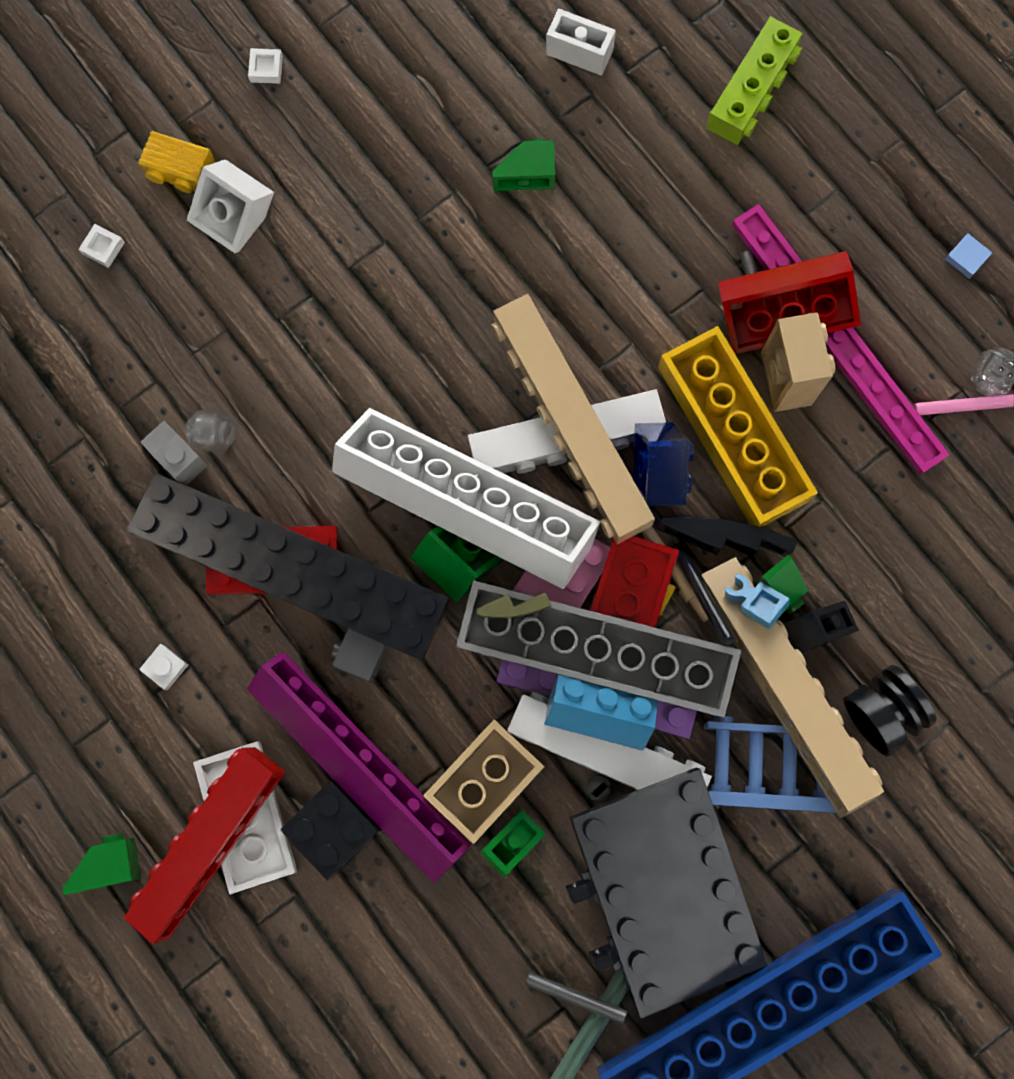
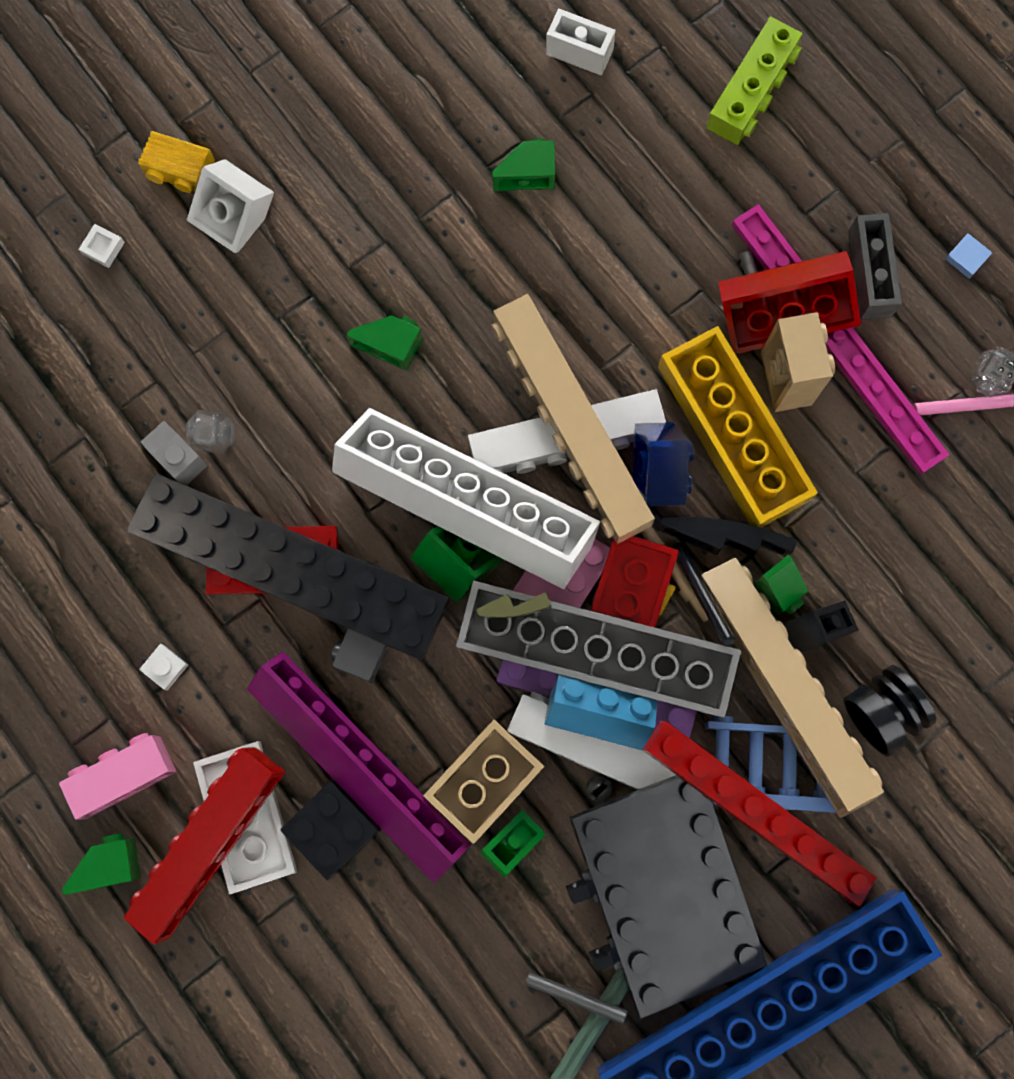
(117, 776): none -> bright pink brick
(265, 65): white plate -> none
(388, 340): none -> green slope
(759, 603): dark azure plate -> none
(759, 813): none -> red plate
(874, 266): none -> dark grey brick

